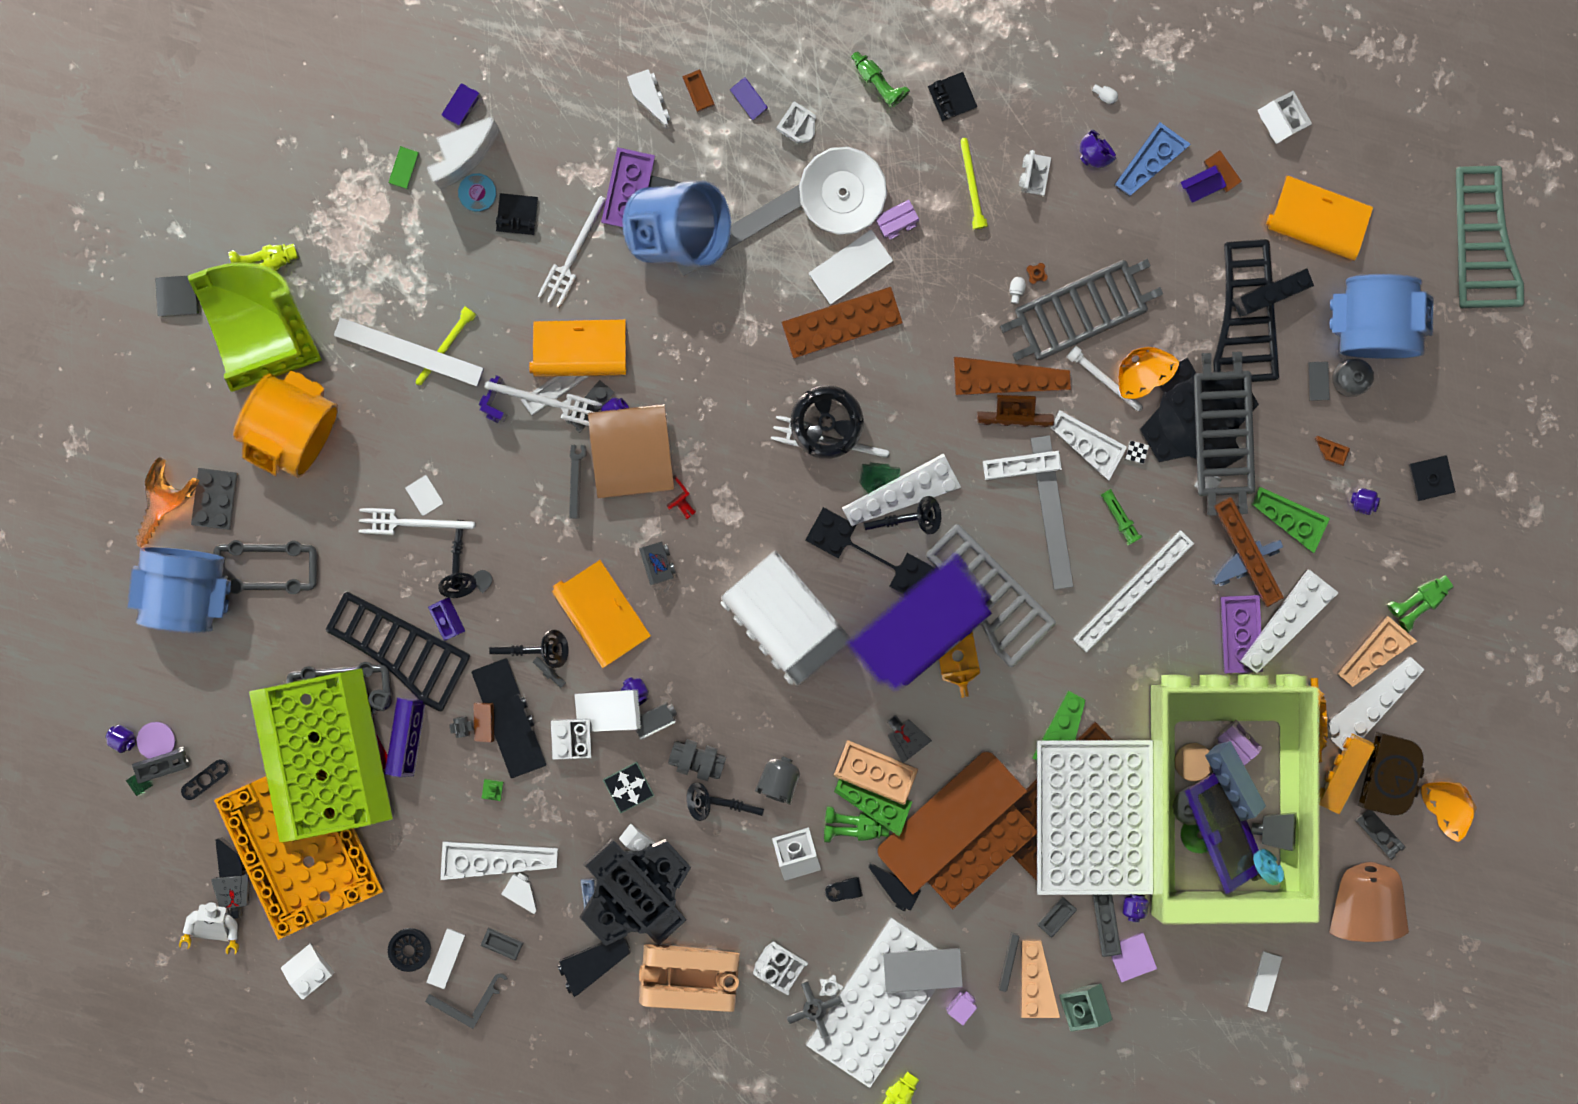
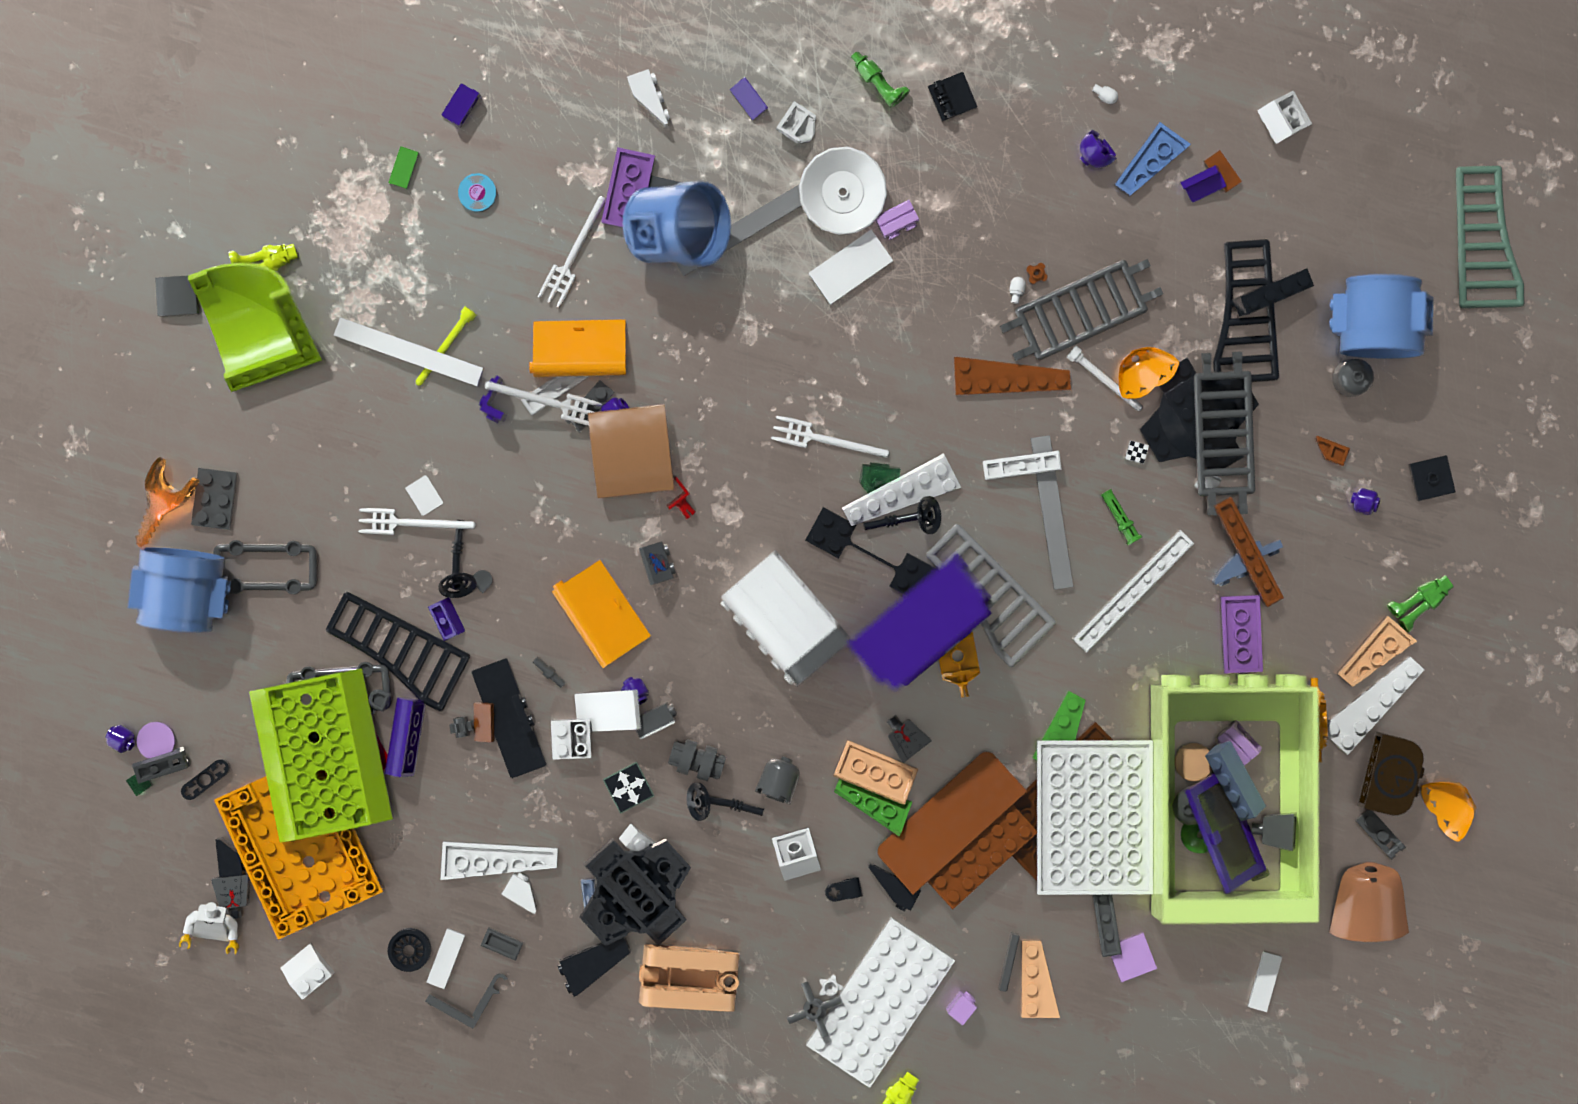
(285, 424): light orange cylinder -> none
(463, 151): white slope -> none
(492, 789): bright green tile -> none
(516, 214): black hinge -> none
(545, 650): black dish -> none
(575, 480): dark grey tile -> none
(698, 90): dark orange tile -> none
(779, 967): white slope -> none
(822, 398): black wheel -> none
(842, 322): dark orange plate -> none
(866, 828): bright green piece -> none
(922, 970): light grey tile -> none
(978, 221): neon yellow piece -> none
(1015, 410): reddish brown bracket -> none
(1036, 173): white bracket -> none
(1057, 917): dark grey tile -> none
(1086, 1007): sand green slope -> none
(1091, 444): white wing -> none
(1135, 907): dark purple head -> none
(1267, 867): medium azure tile -> none
(1295, 519): bright green wing -> none
(1297, 610): white wing -> none
(1318, 381): dark grey tile -> none
(1320, 218): light orange door -> none
(1345, 773): light orange brick -> none

